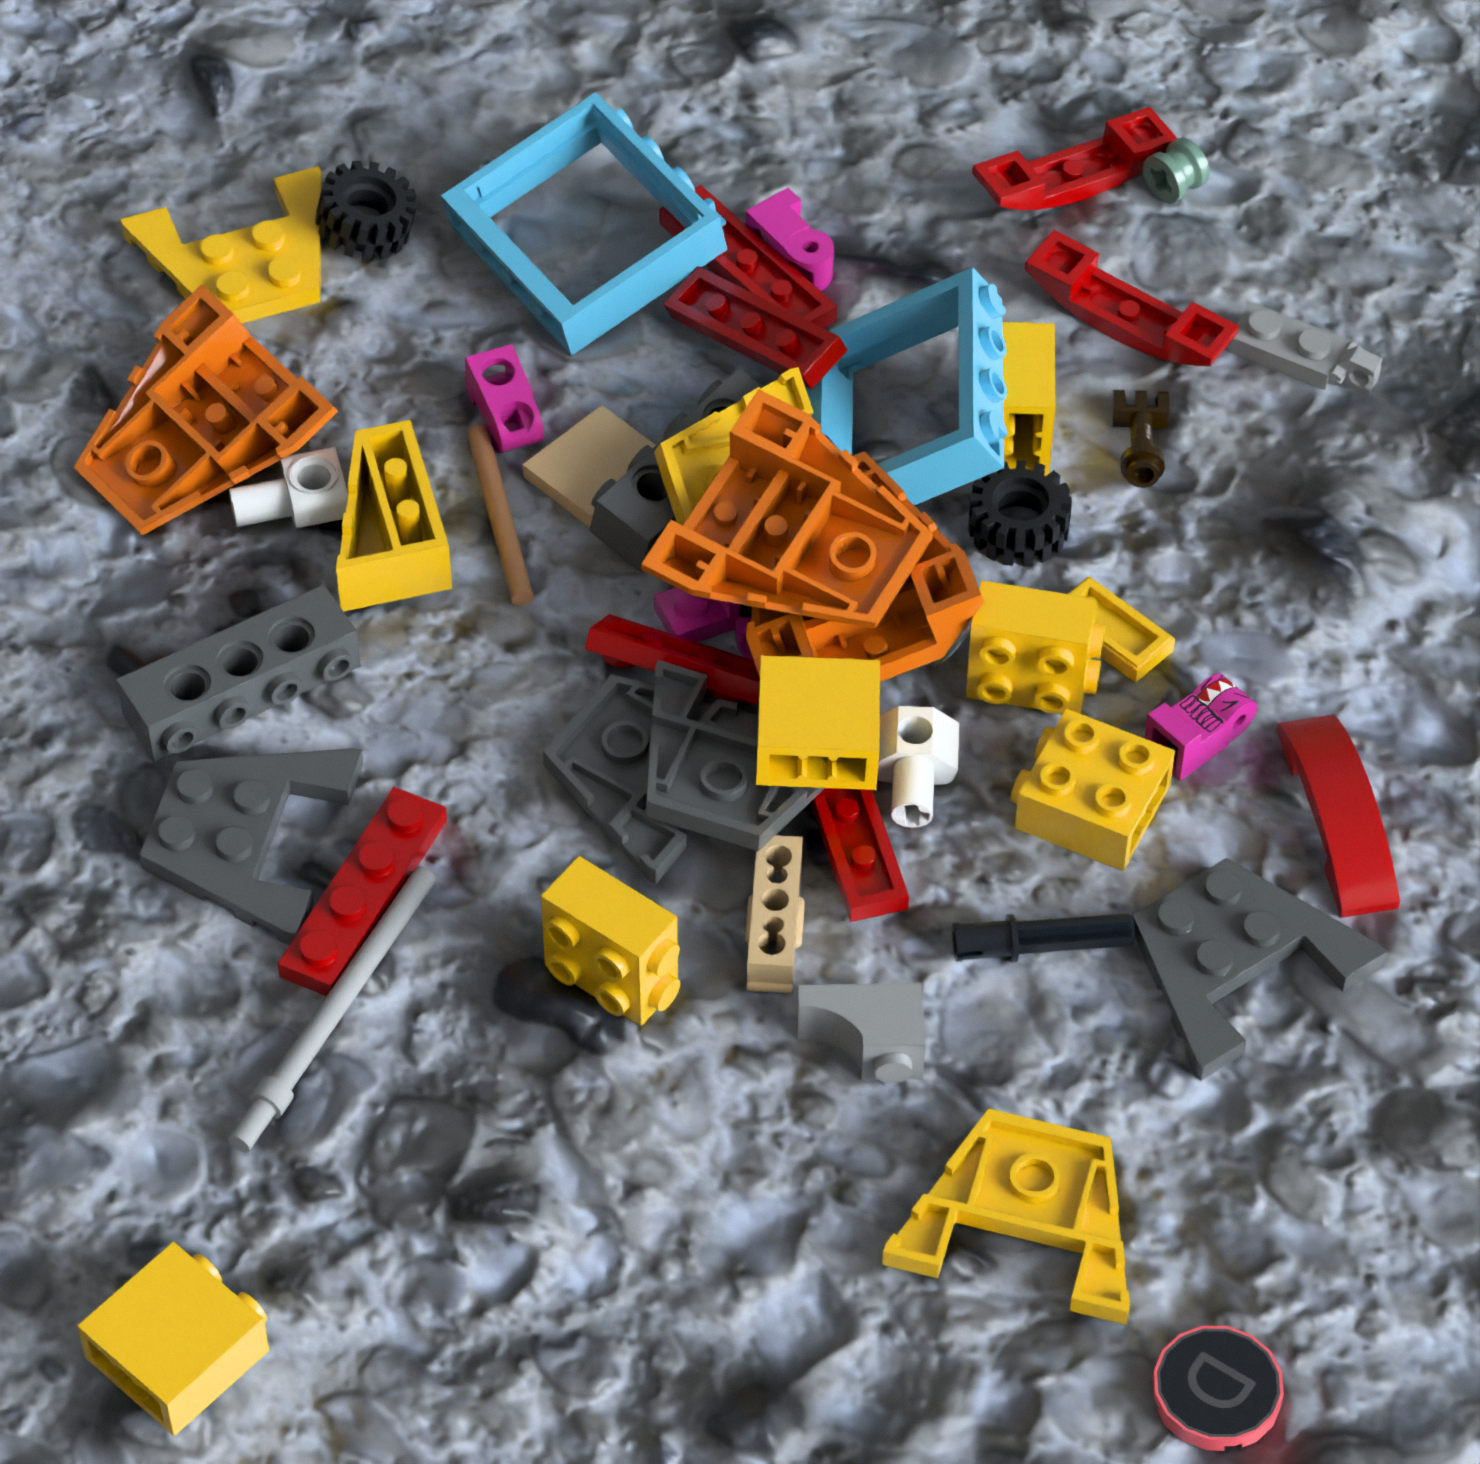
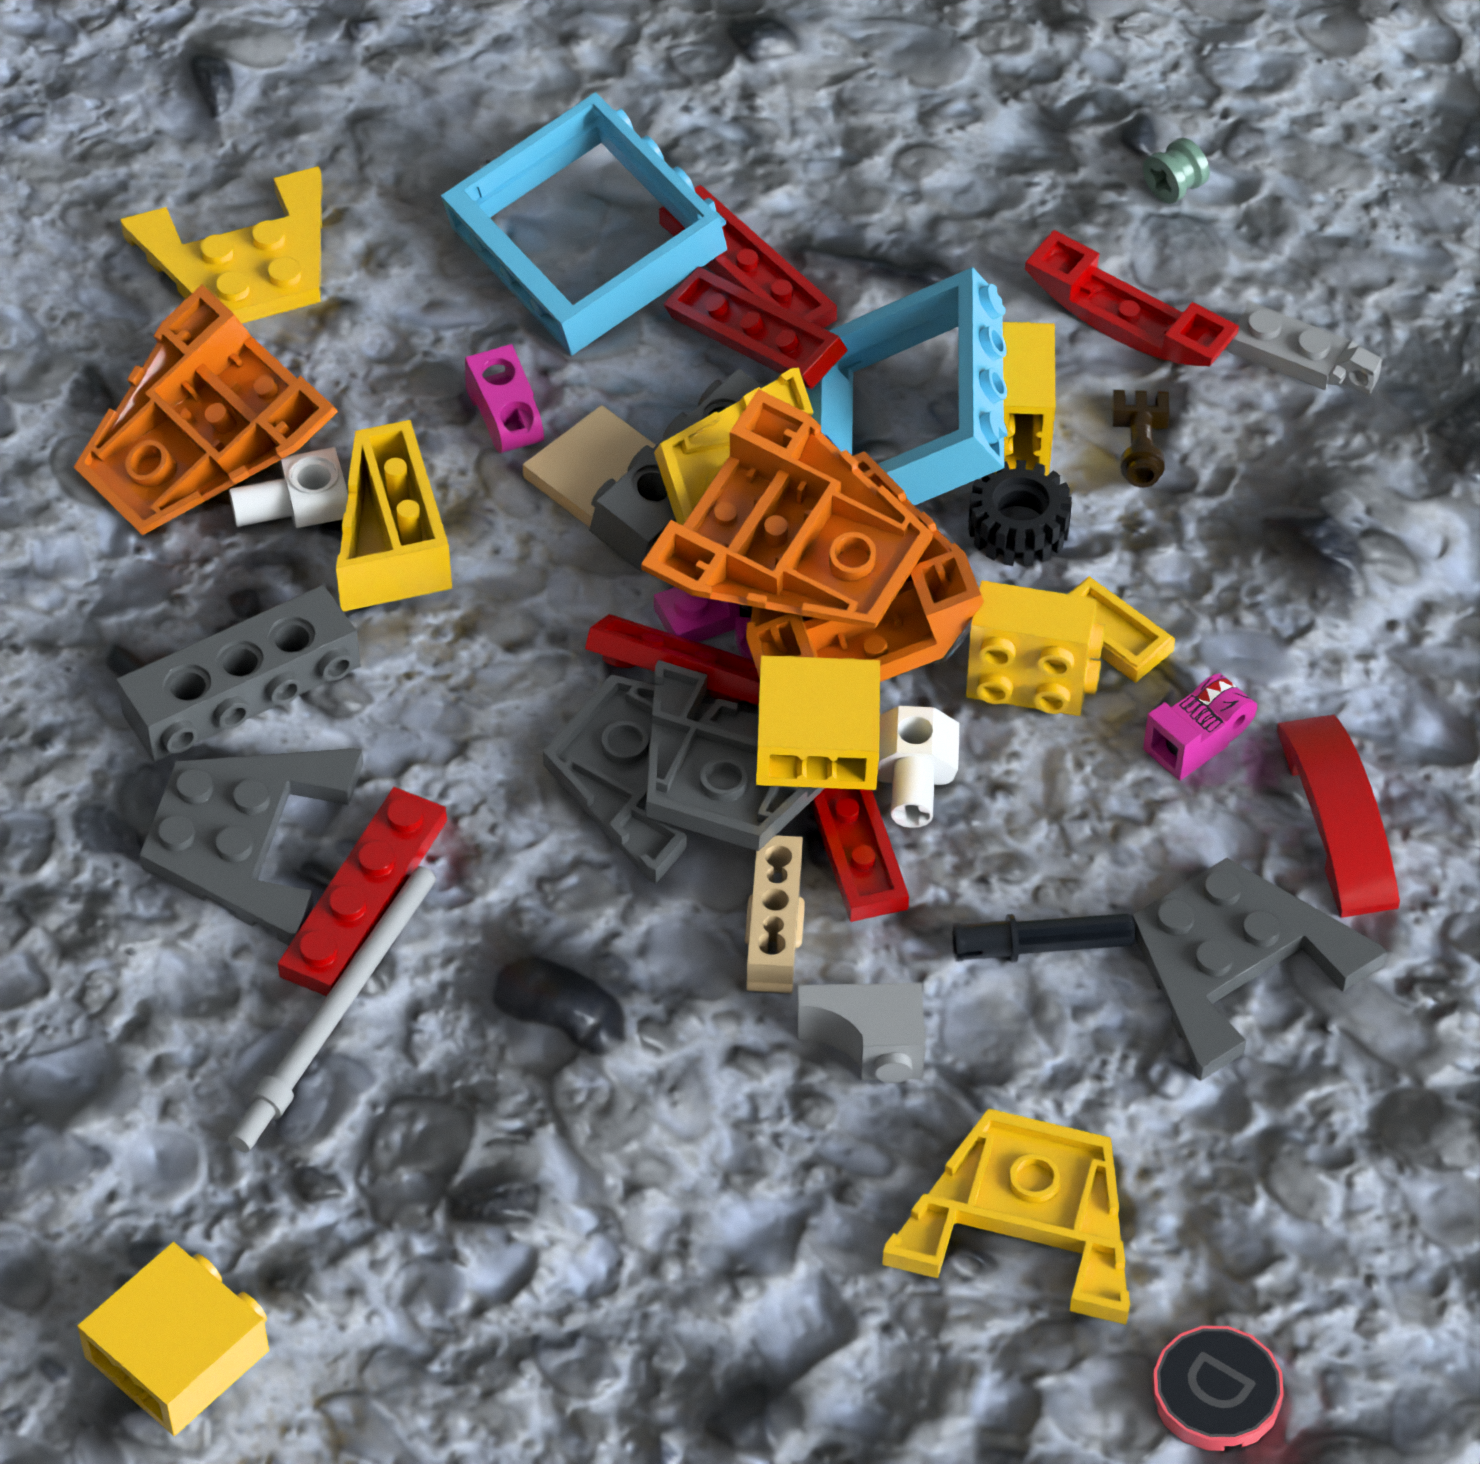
(359, 230): black tyre -> none
(500, 515): medium nougat bar -> none
(610, 942): yellow brick -> none
(782, 228): dark pink leg -> none
(1078, 170): red slope -> none
(1092, 788): yellow brick -> none

